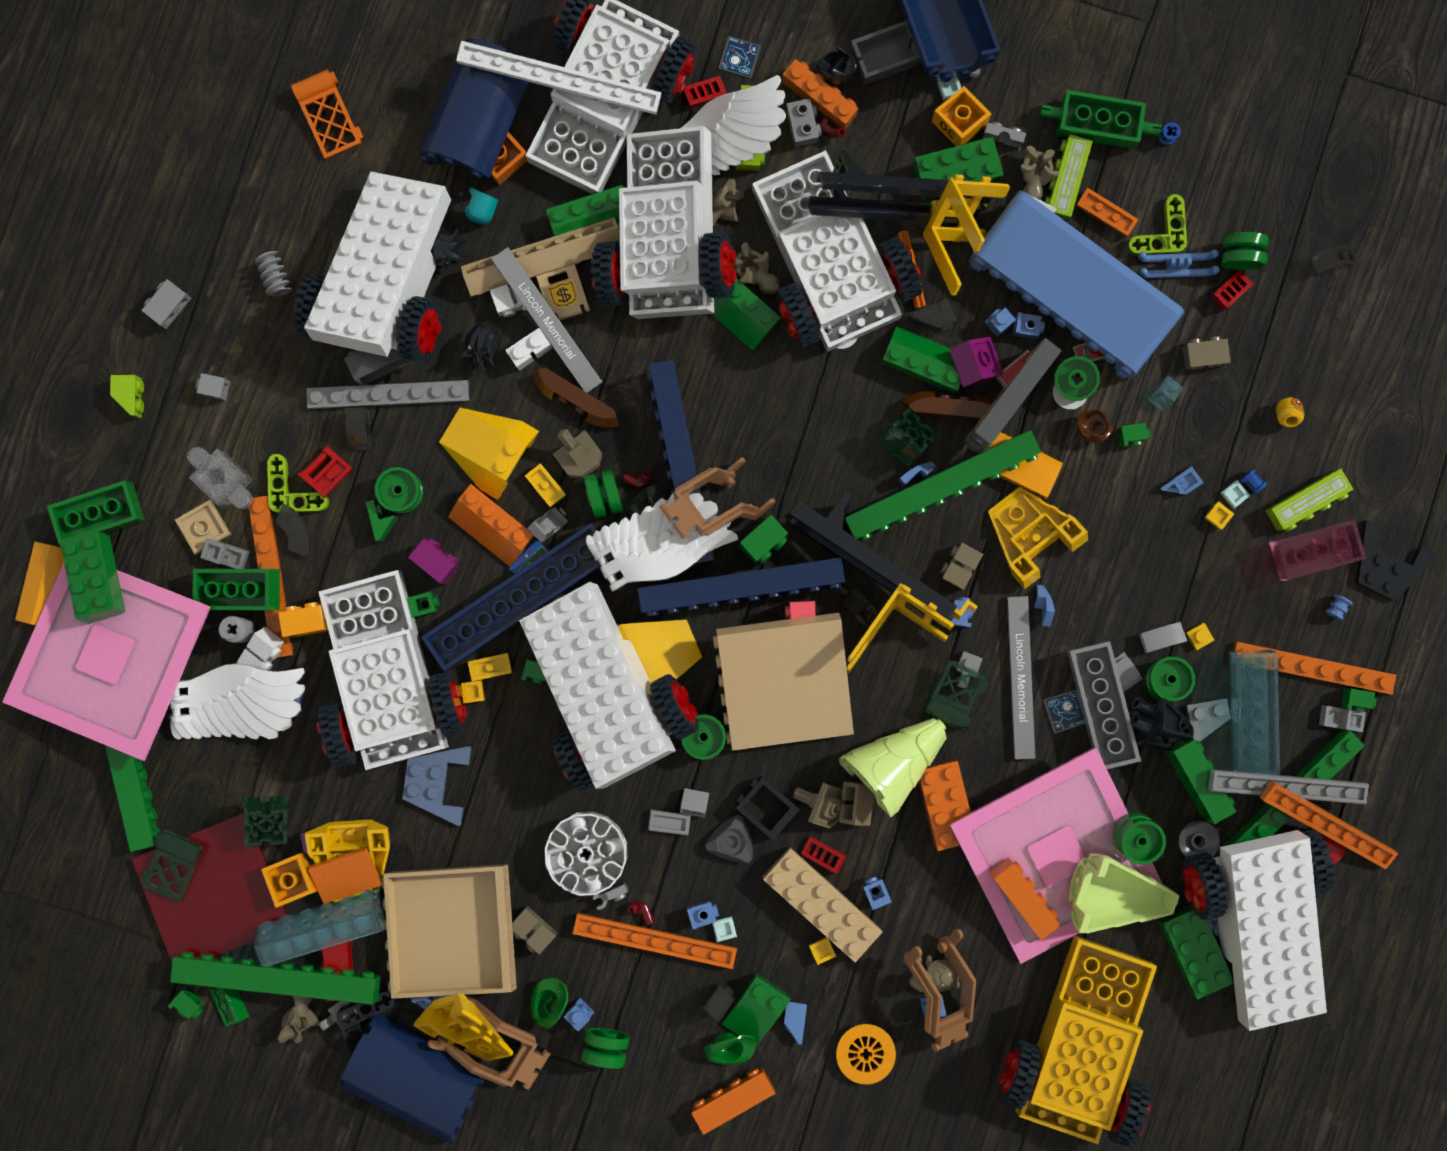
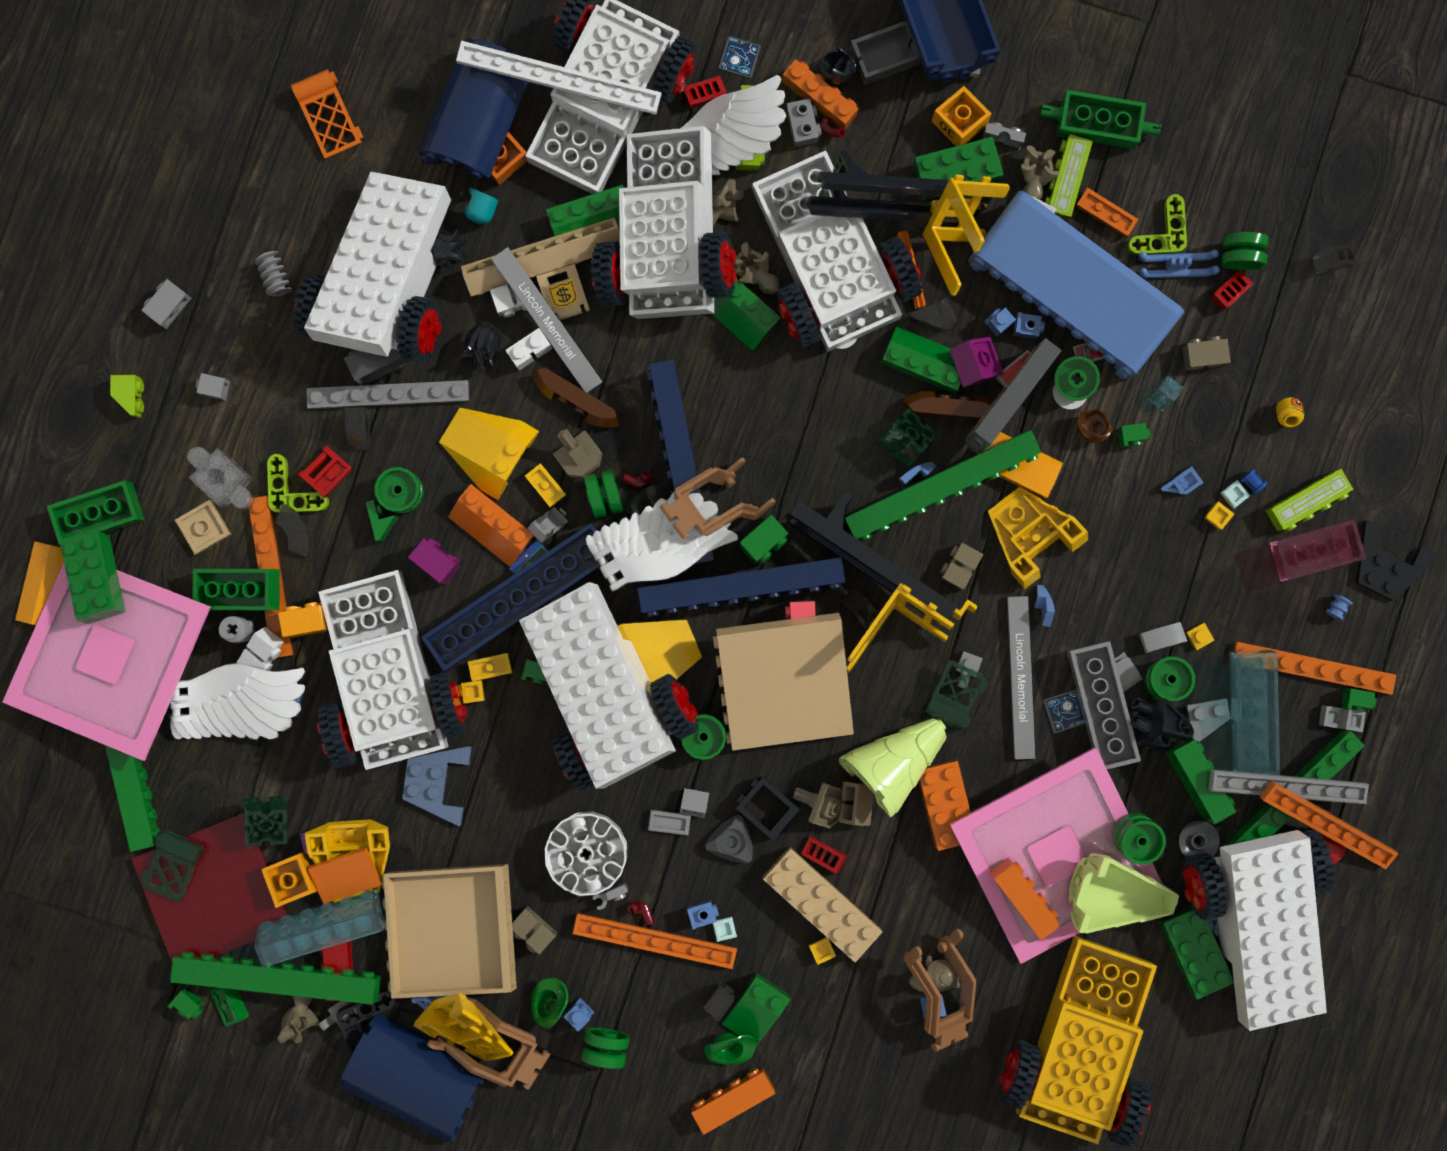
(224, 554): light grey slope -> none
(416, 607): green brick -> none
(795, 1020): medium blue slope -> none
(866, 1076): light orange piece -> none
(879, 899): medium blue brick -> none
(949, 88): light aqua tile -> none
(967, 615): medium blue brick -> none
(1166, 129): blue bush -> none

